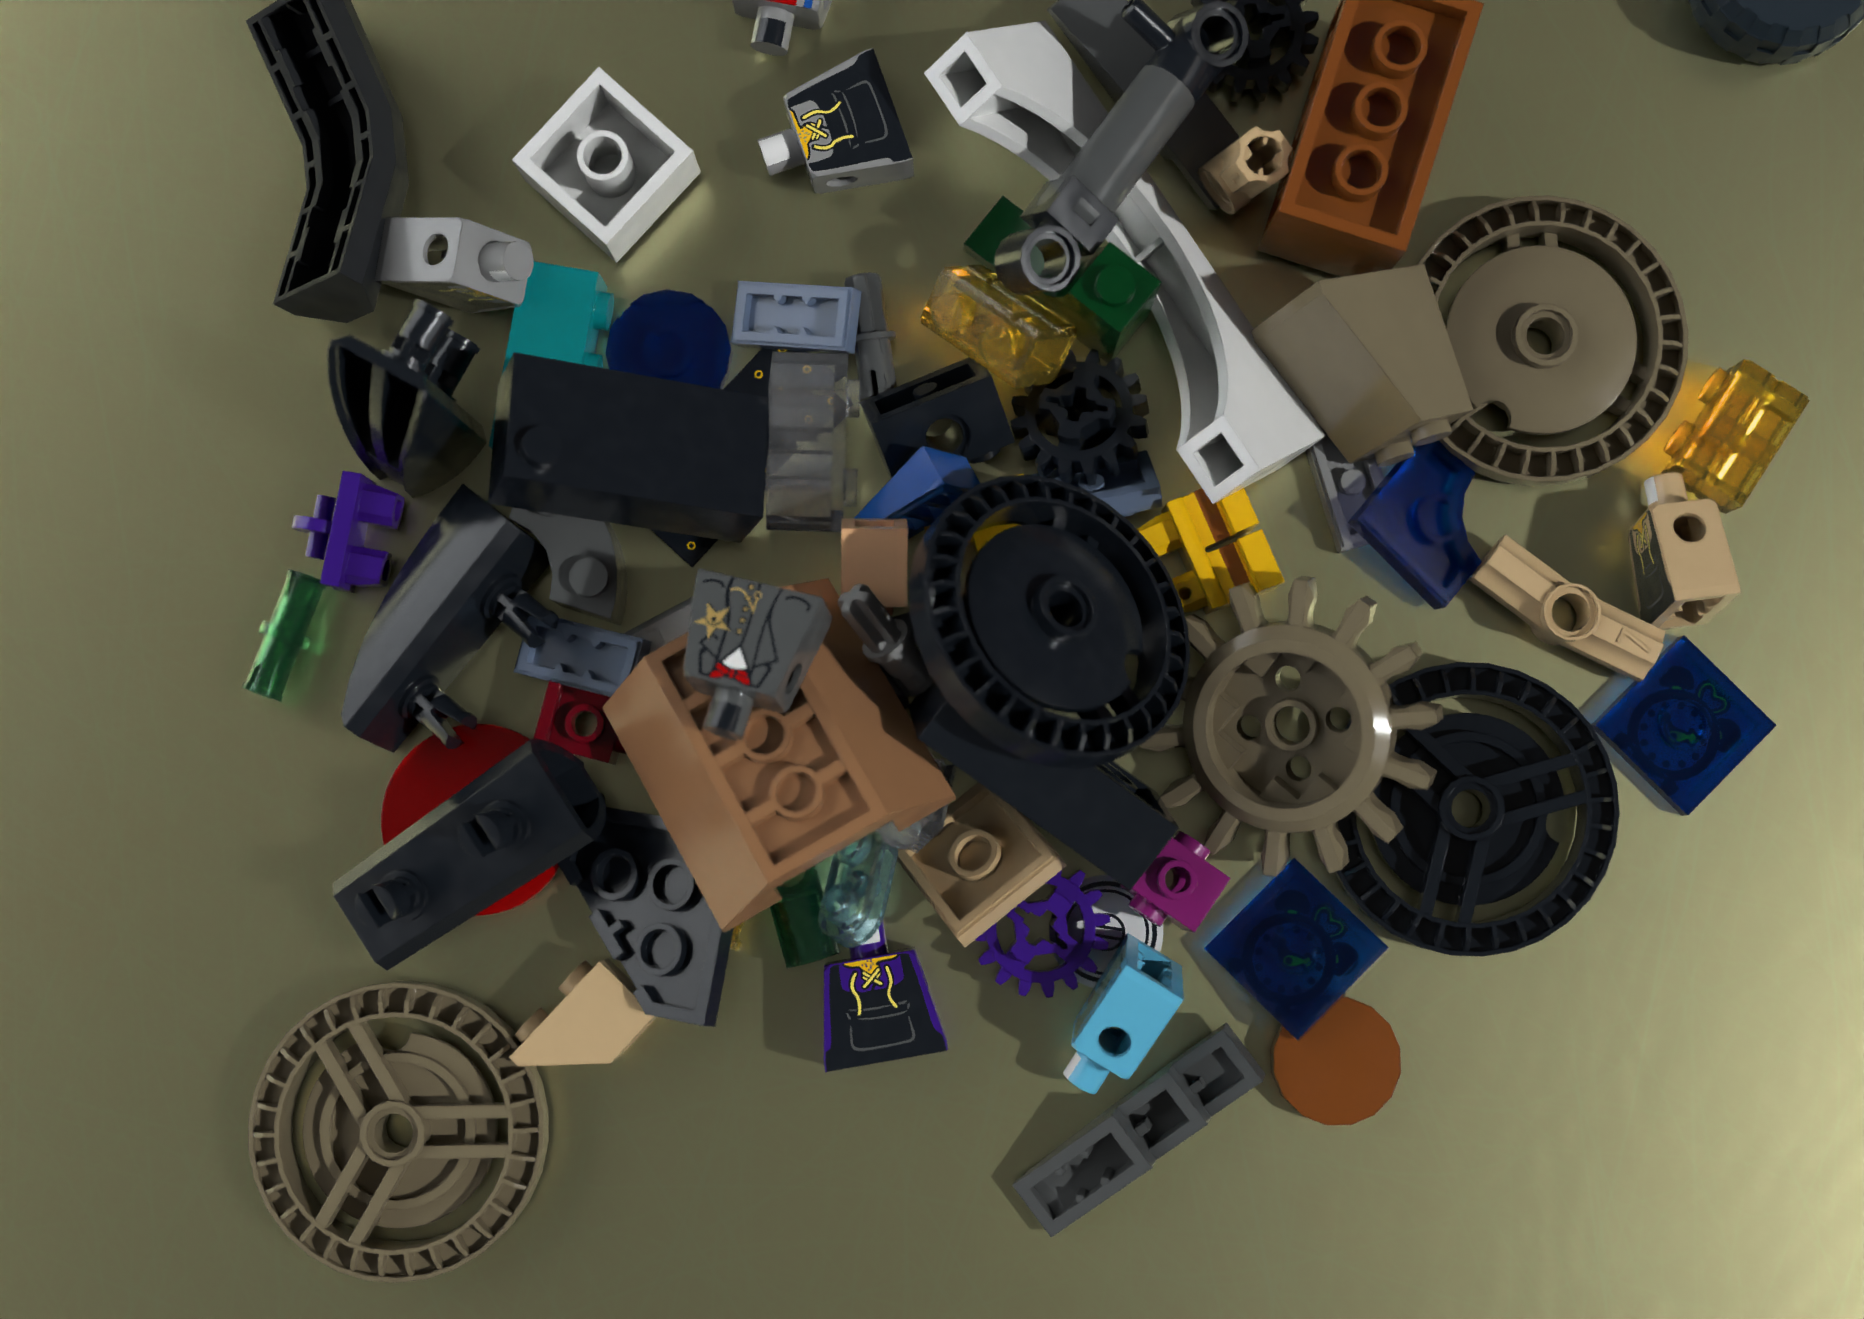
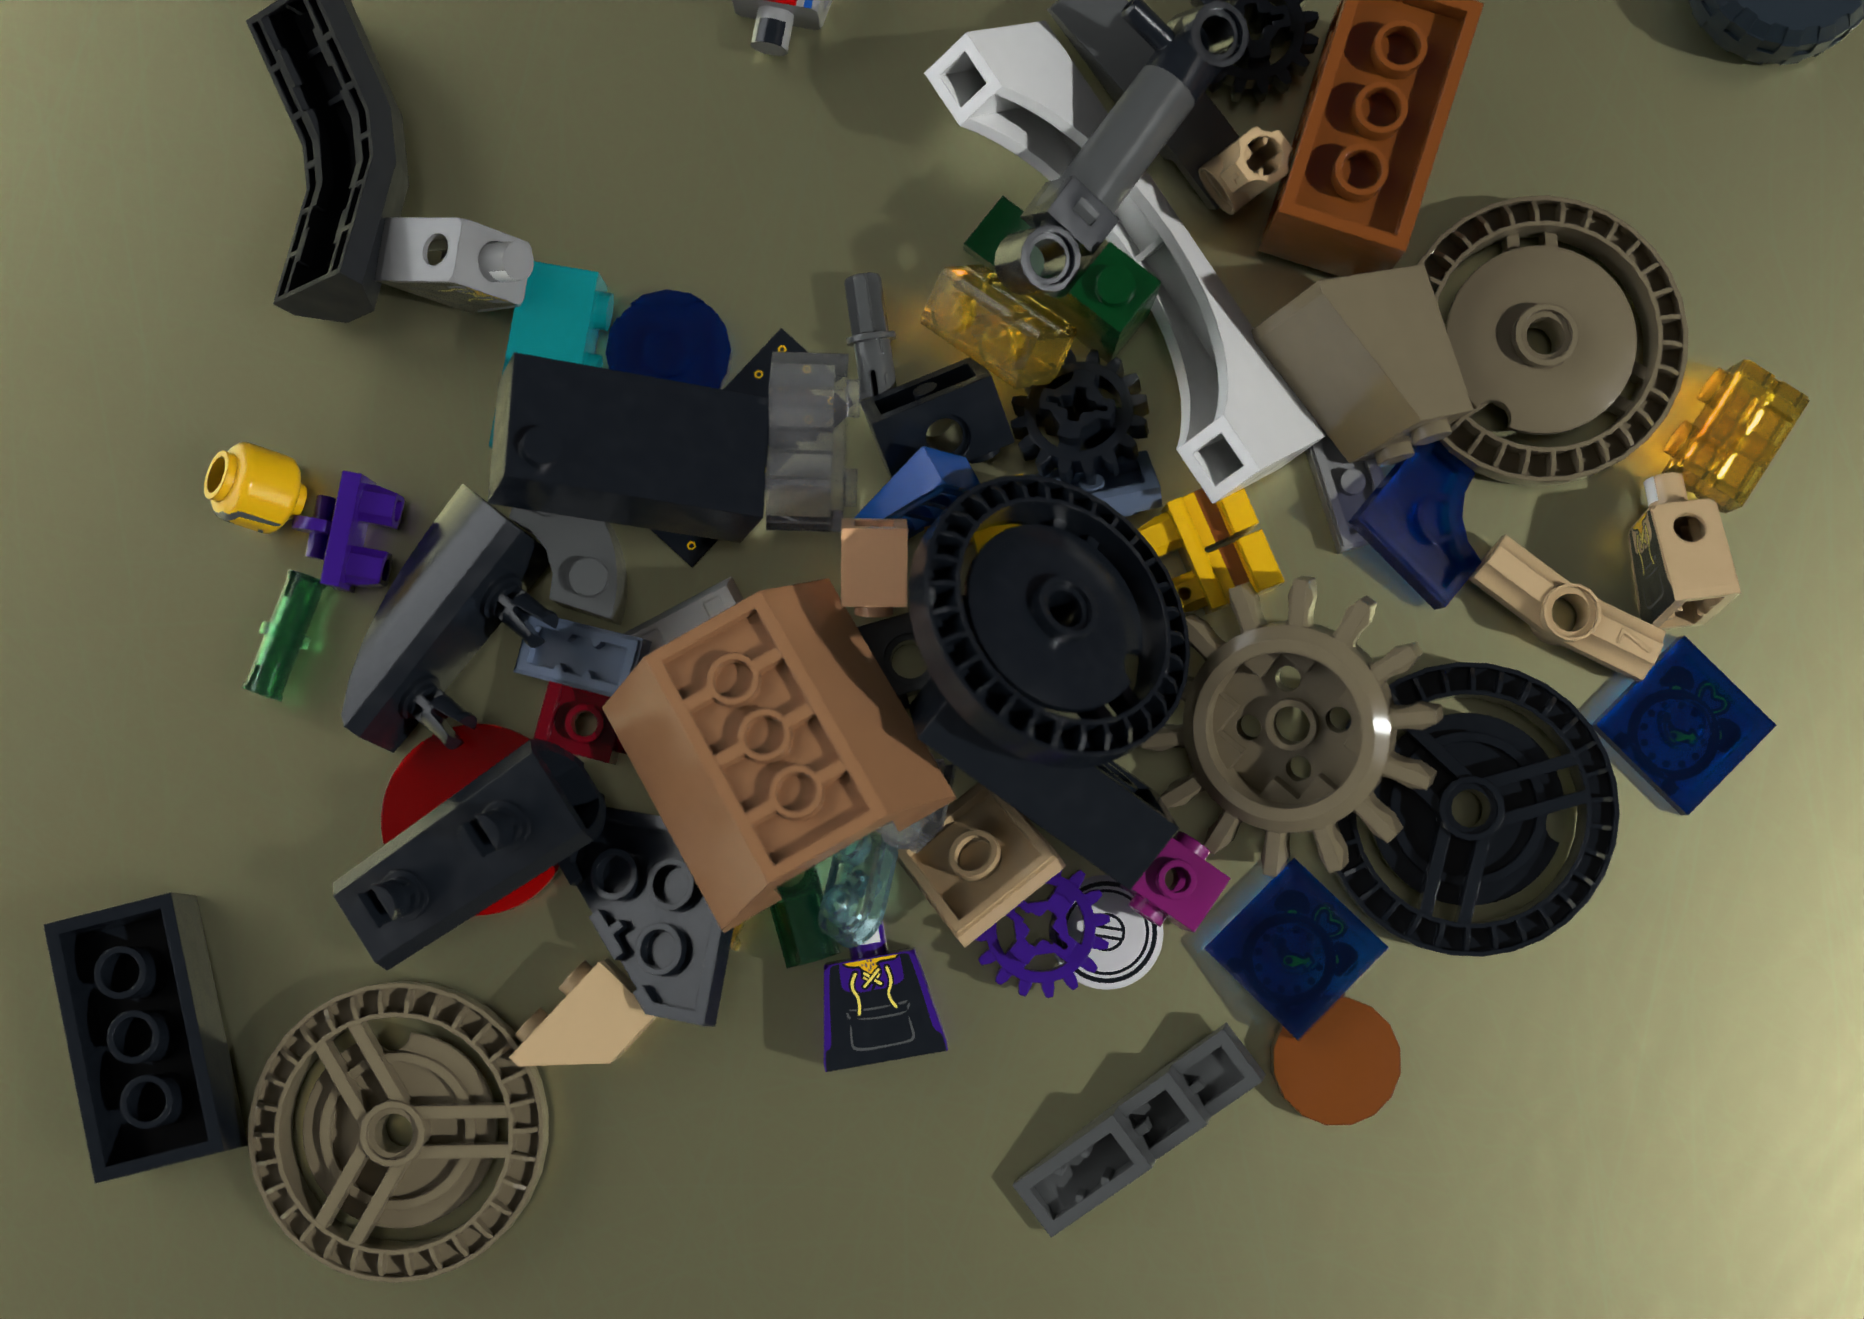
(145, 1035): none -> black brick
(255, 487): none -> yellow head
(401, 401): black piece -> none
(607, 164): white brick -> none
(749, 647): dark grey torso -> none
(796, 317): sand blue plate -> none
(842, 130): torso -> none
(885, 640): light grey axle -> none
(1137, 996): medium azure torso -> none

